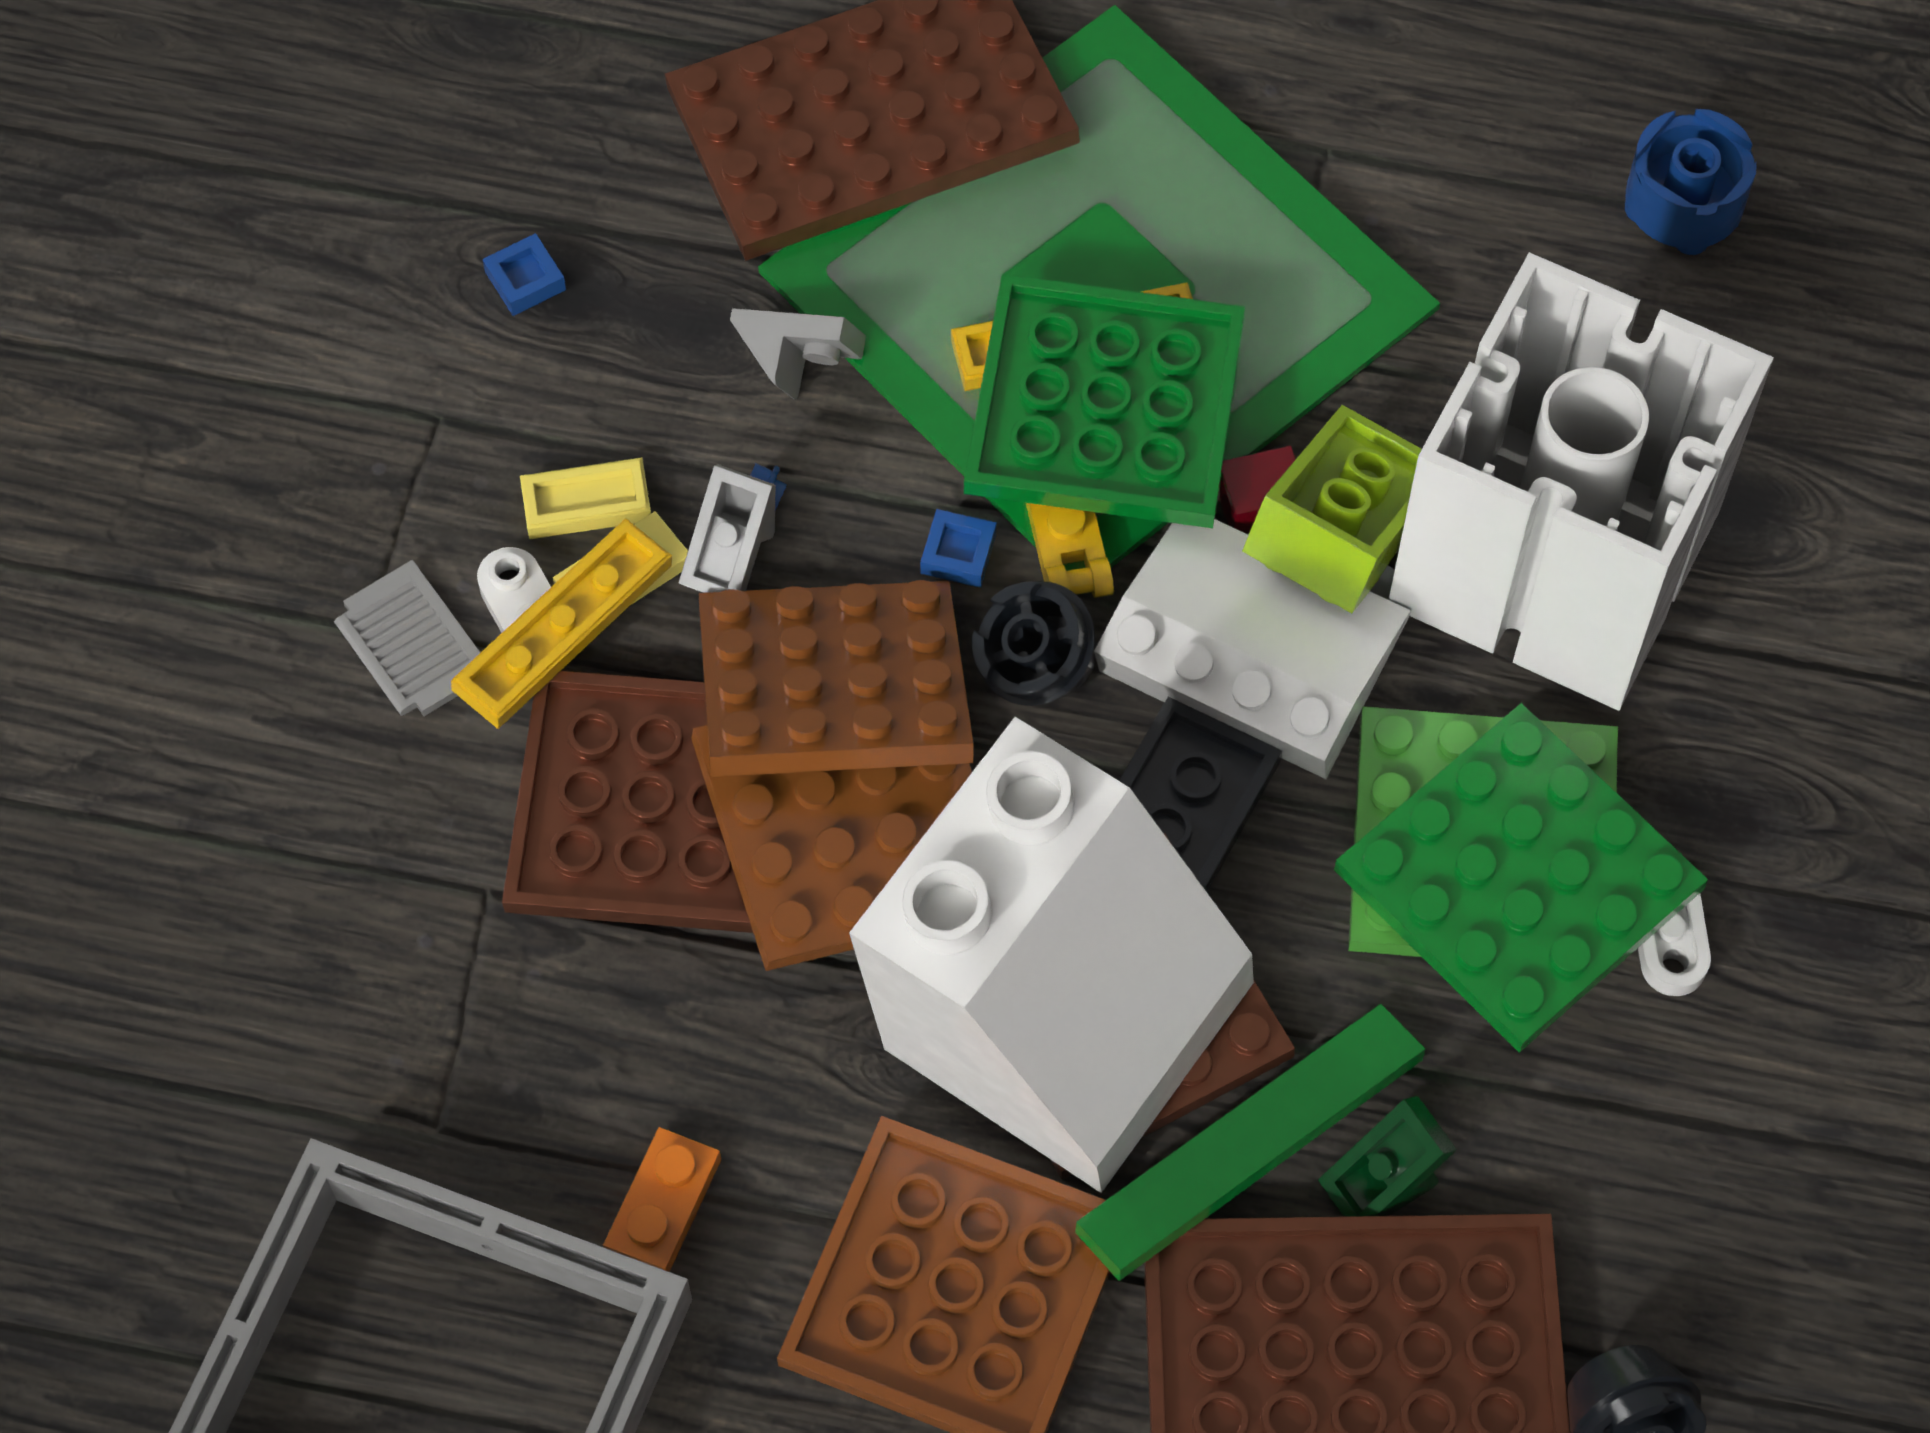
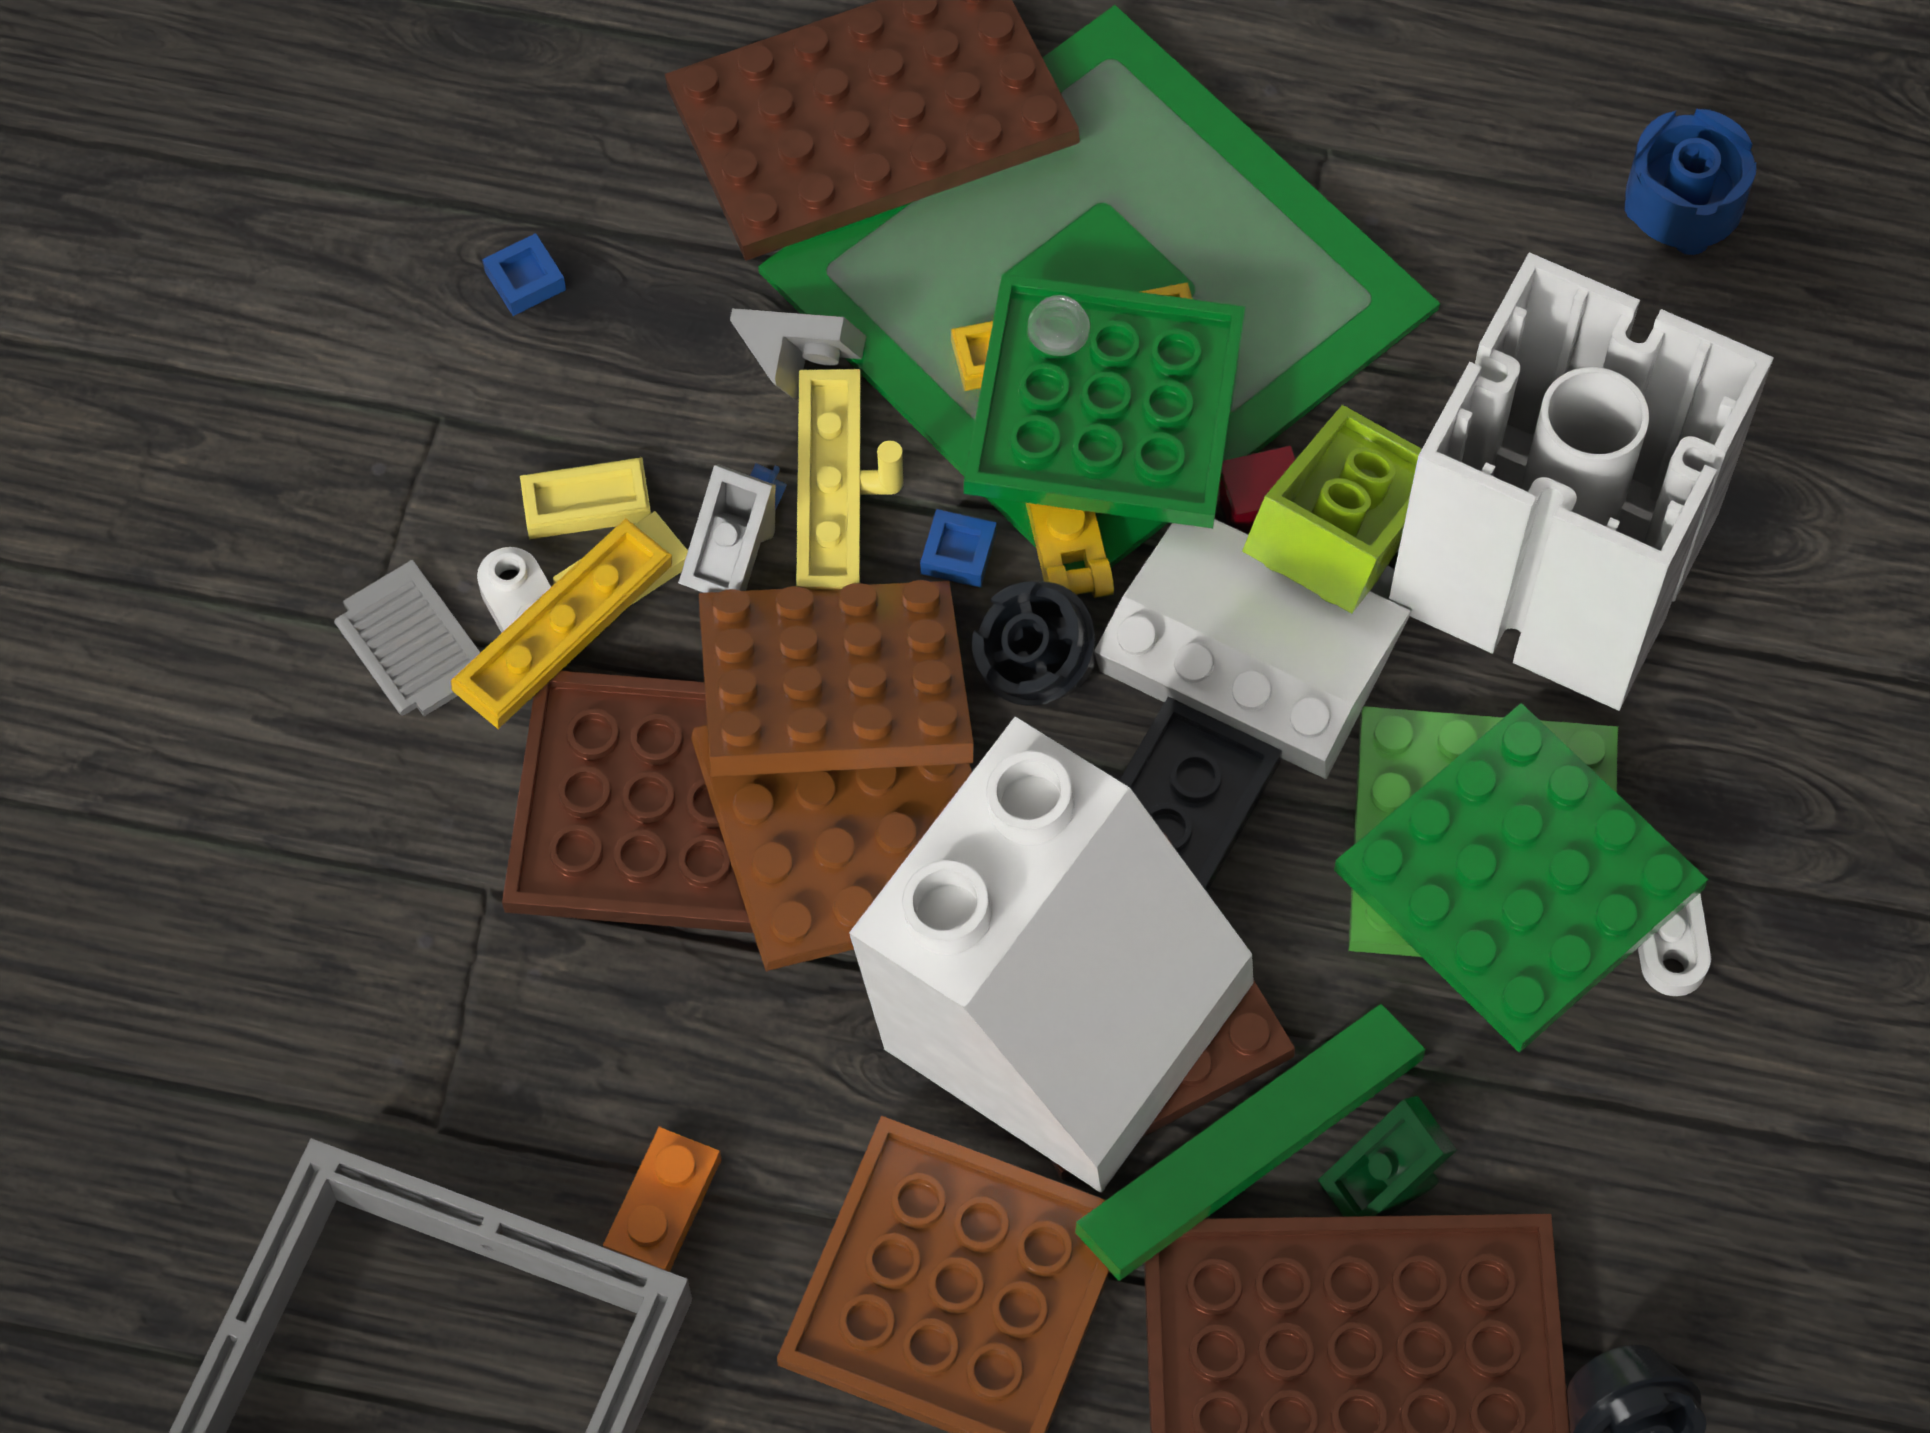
(833, 478): none -> light yellow plate
(1058, 326): none -> clear plate

